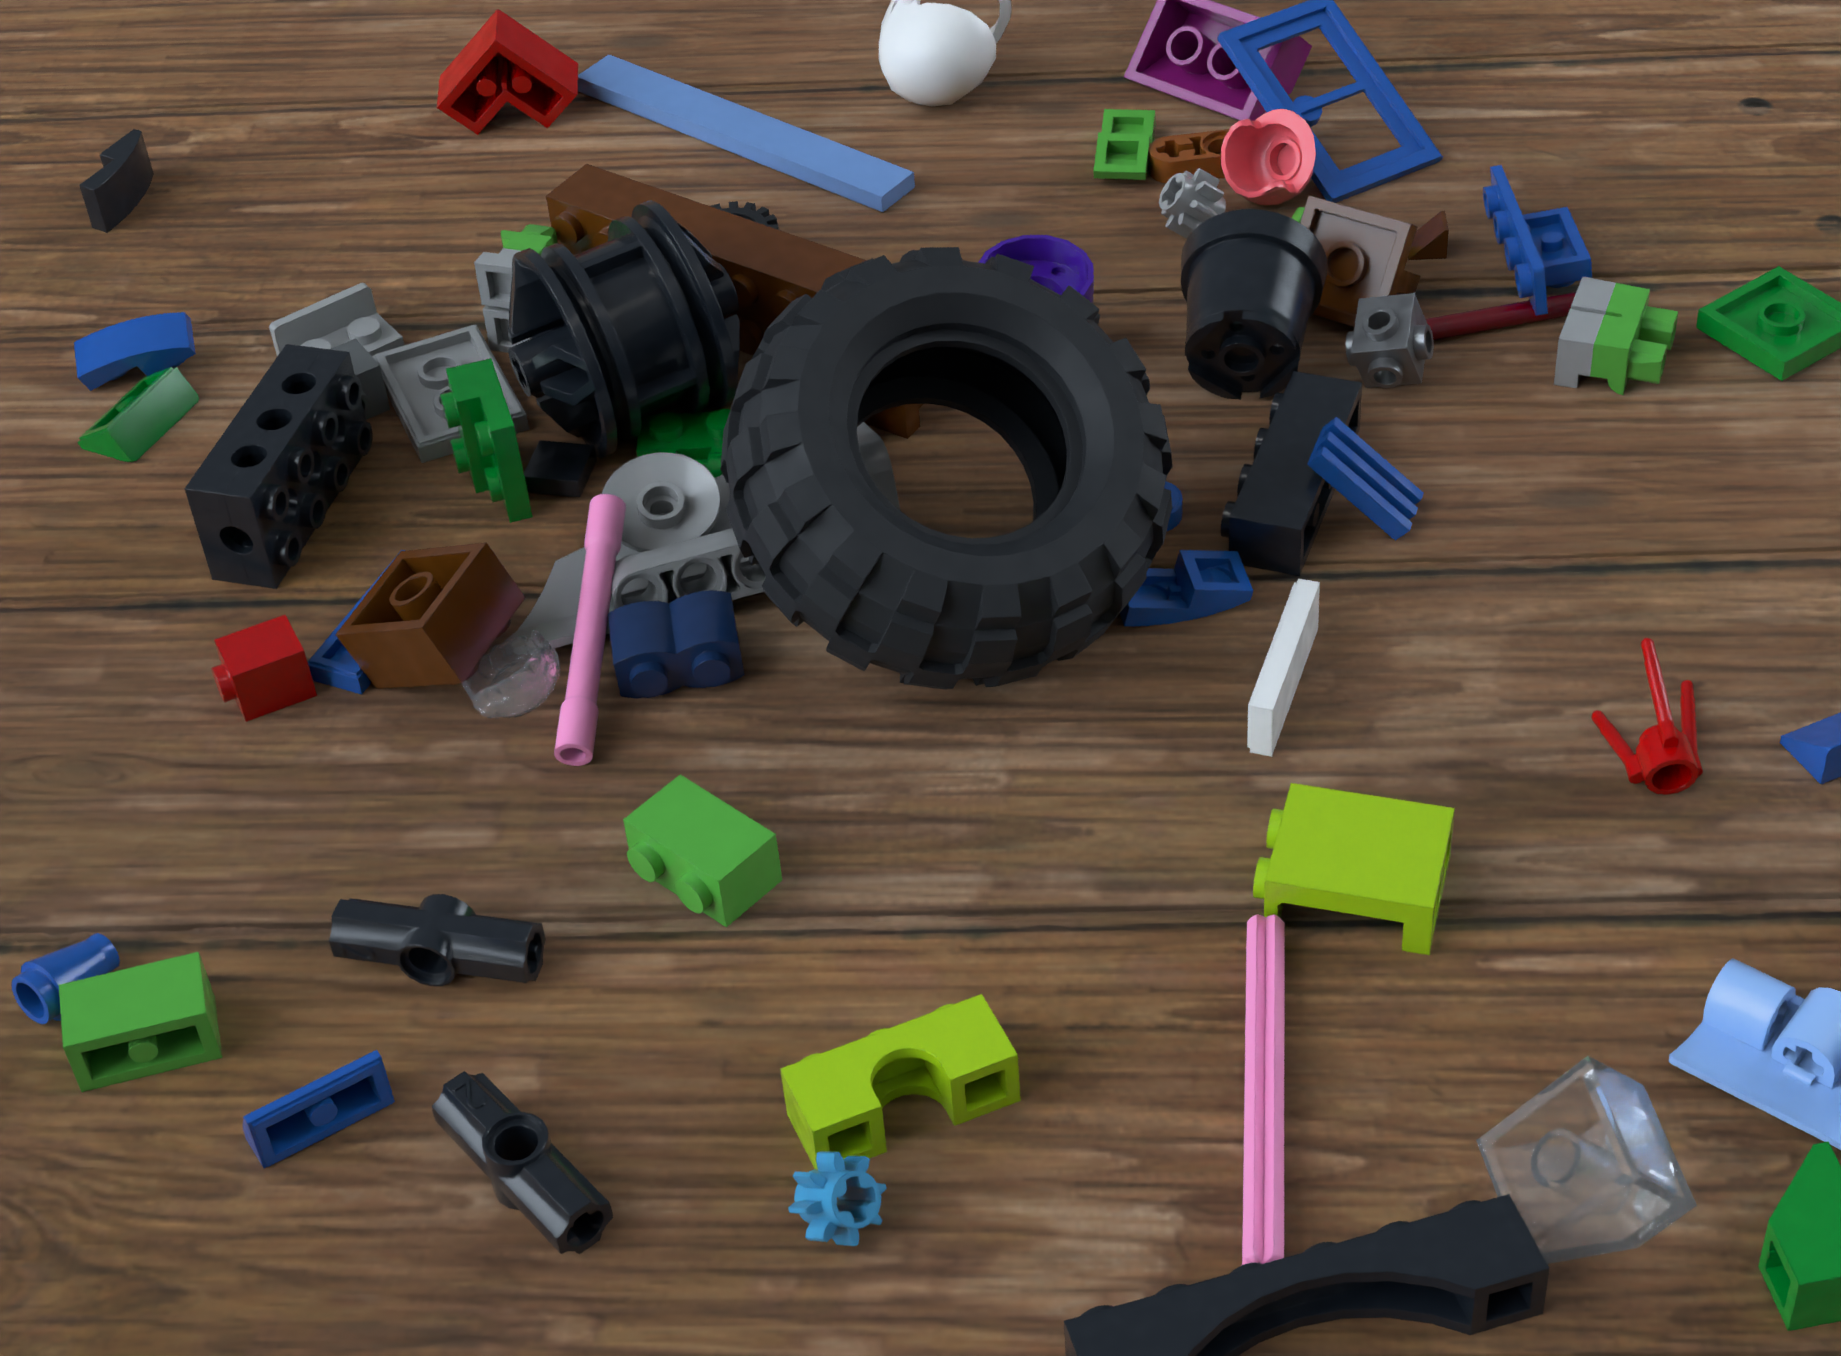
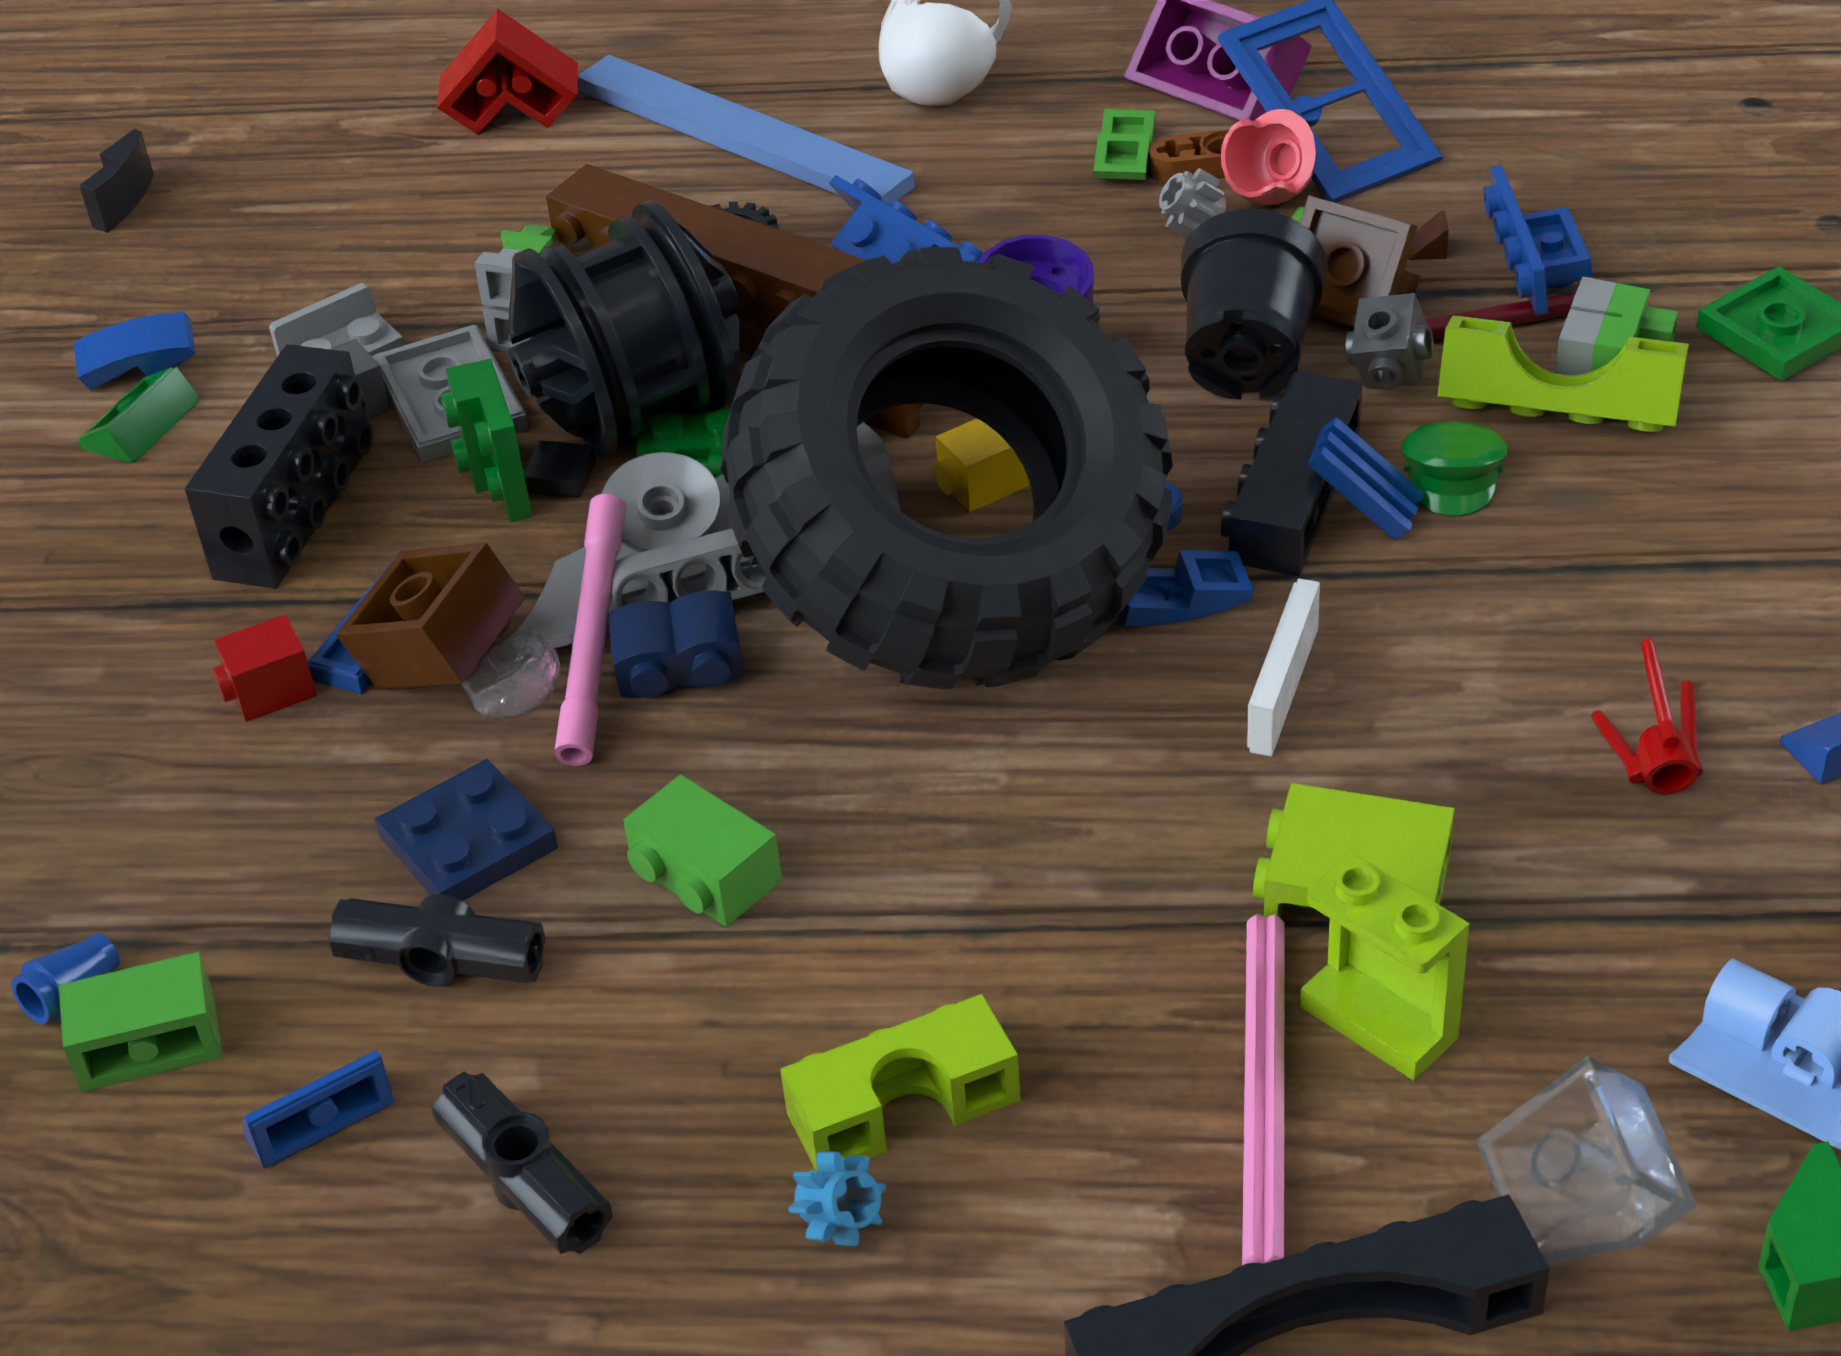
(466, 832): none -> dark blue plate
(887, 228): none -> blue bracket
(977, 465): none -> yellow brick
(1390, 966): none -> lime panel
(1454, 465): none -> green piece
(1488, 366): none -> lime arch

